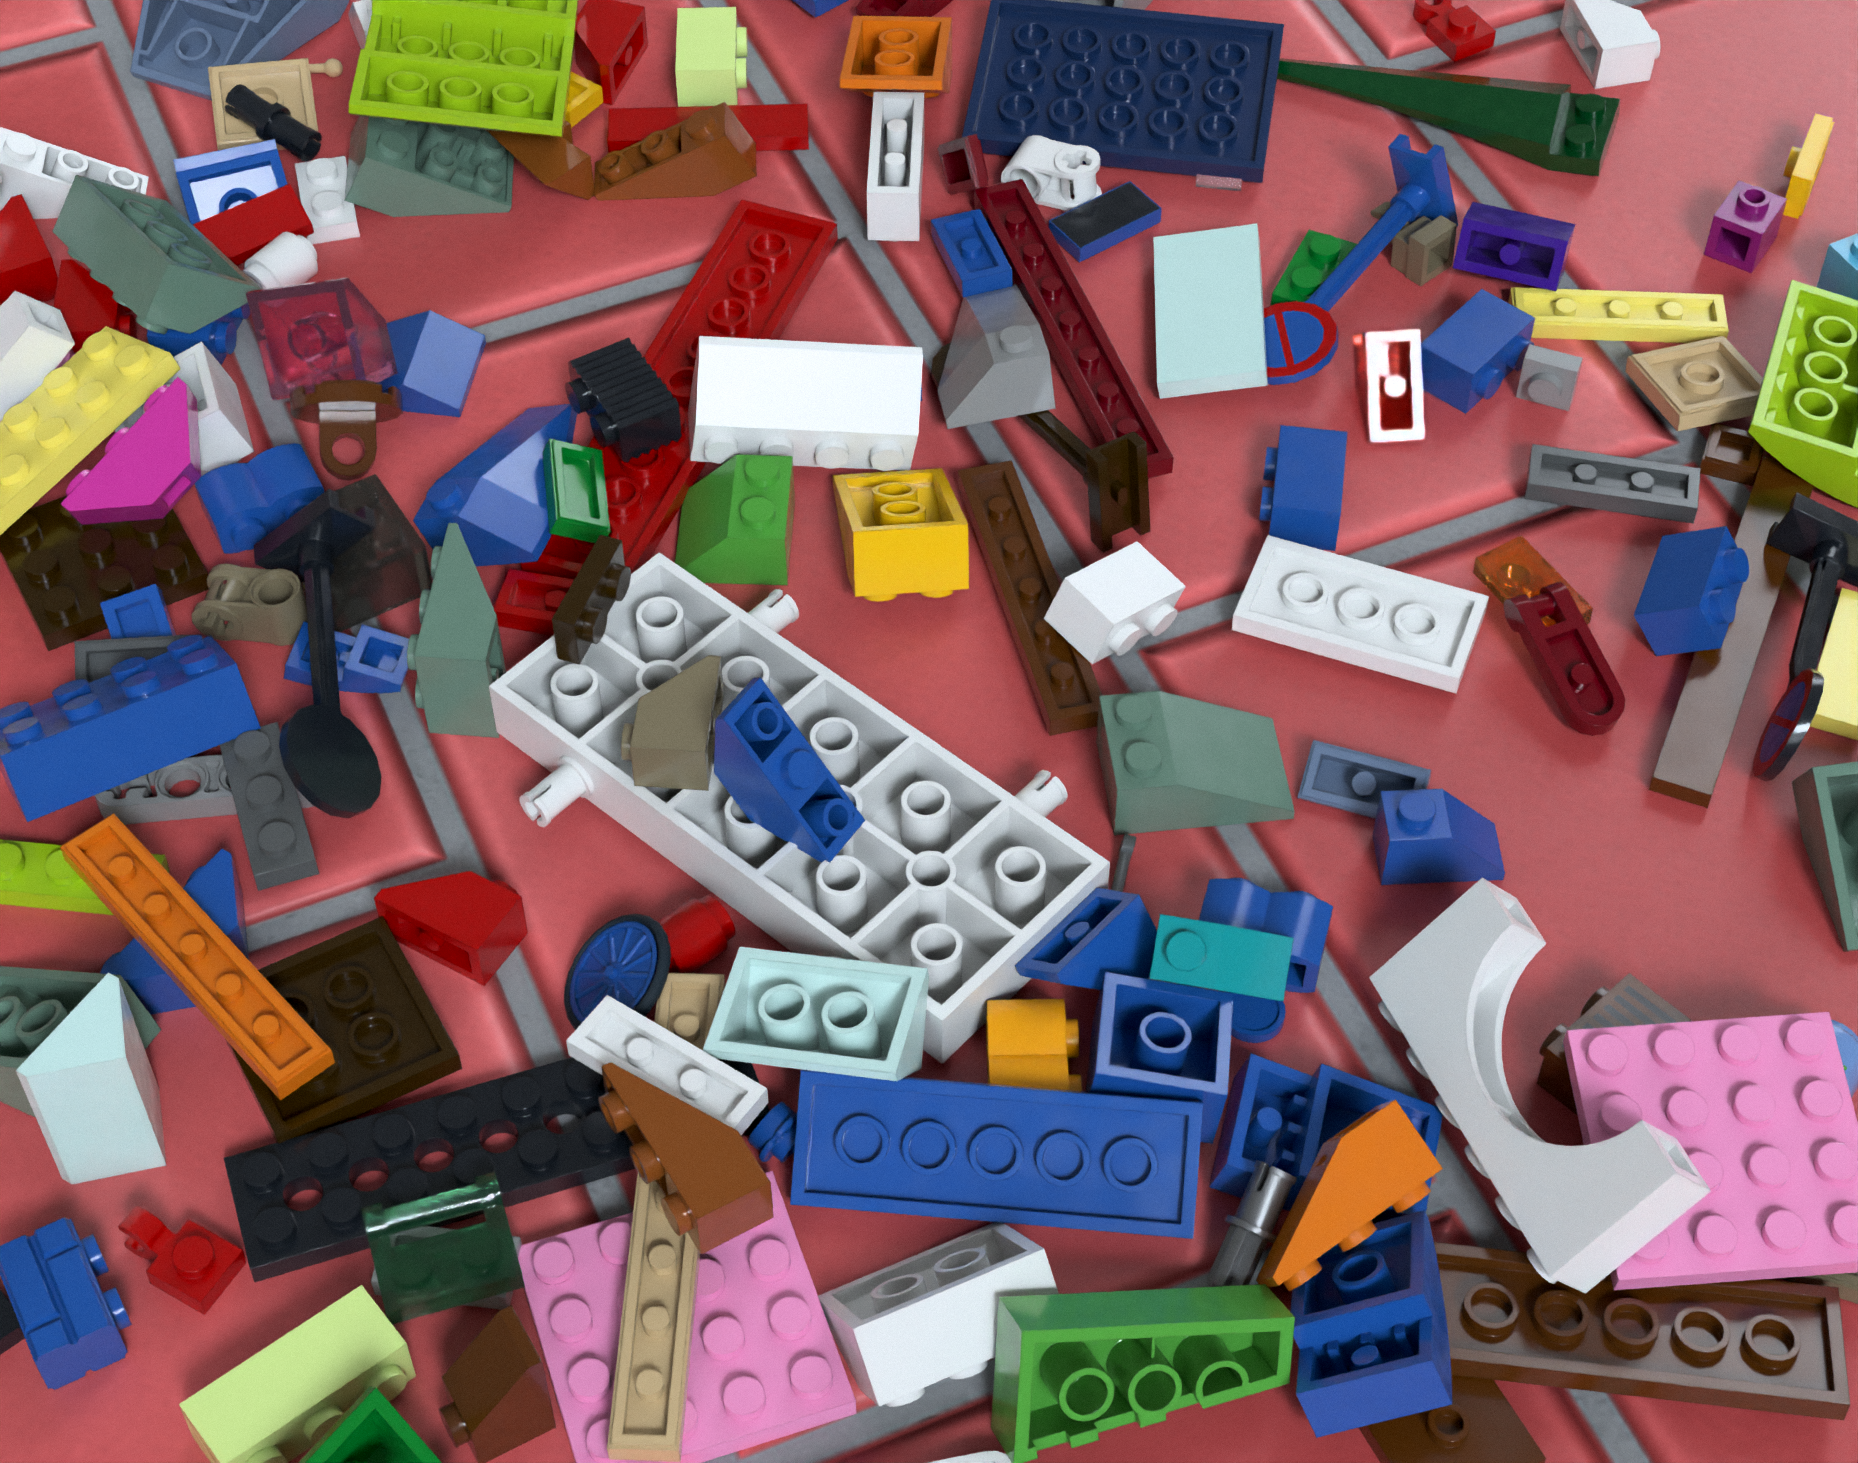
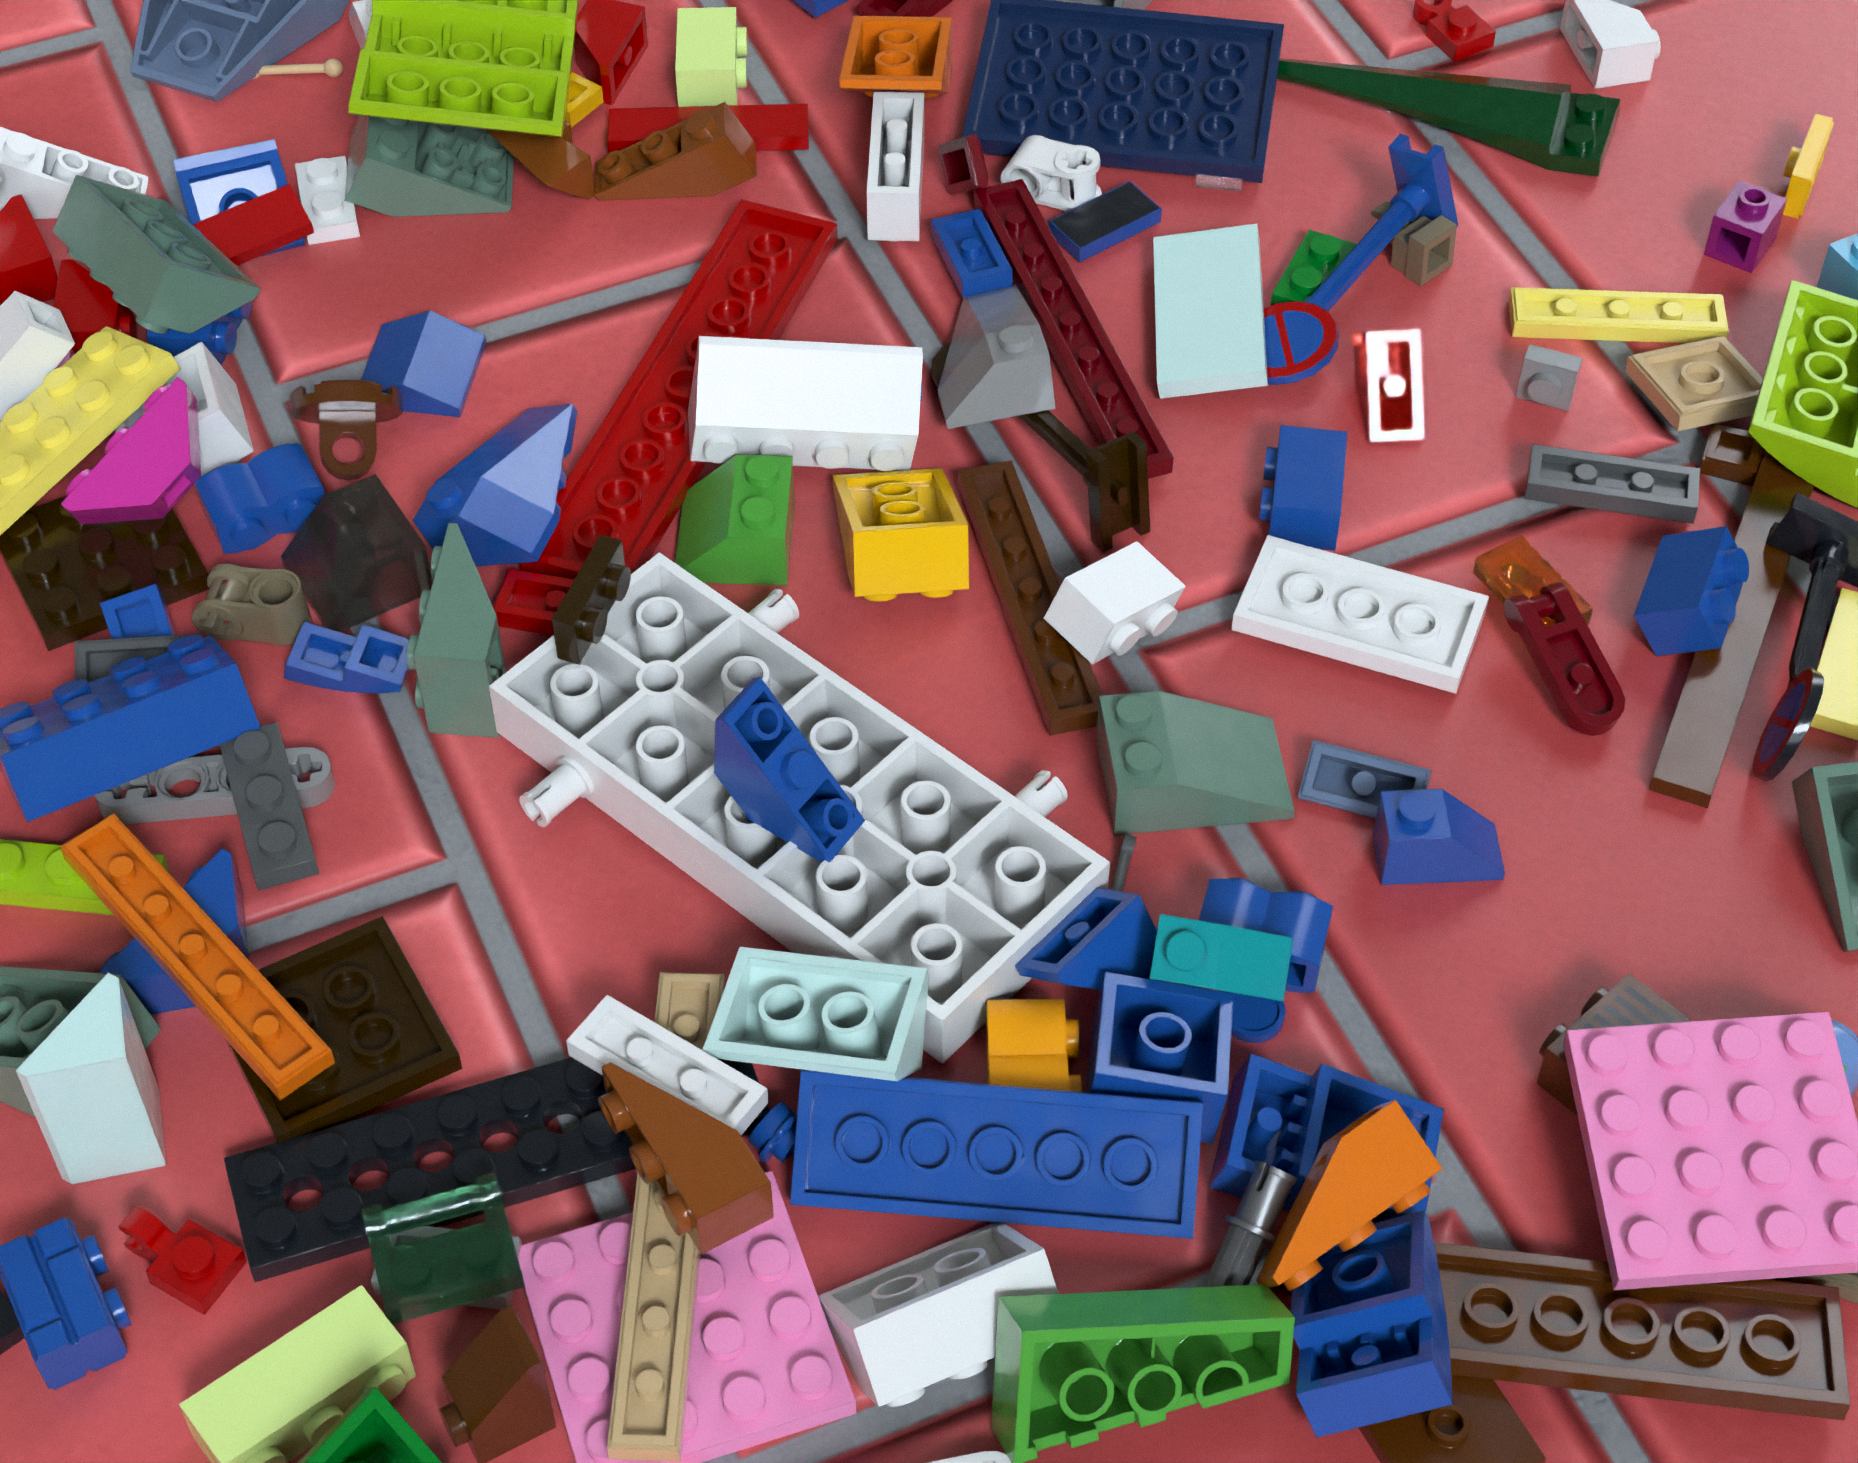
(273, 122): black pin -> none
(274, 81): tan plate -> none
(283, 262): white brick -> none
(318, 744): black piece -> none
(319, 335): clear pink slope -> none
(456, 921): red slope -> none
(575, 491): green tile -> none
(622, 960): blue wheel -> none
(623, 400): black brick -> none
(675, 729): dark tan slope -> none
(697, 933): red brick -> none
(1475, 350): blue brick -> none
(1513, 246): dark purple brick -> none
(1575, 1204): white arch -> none

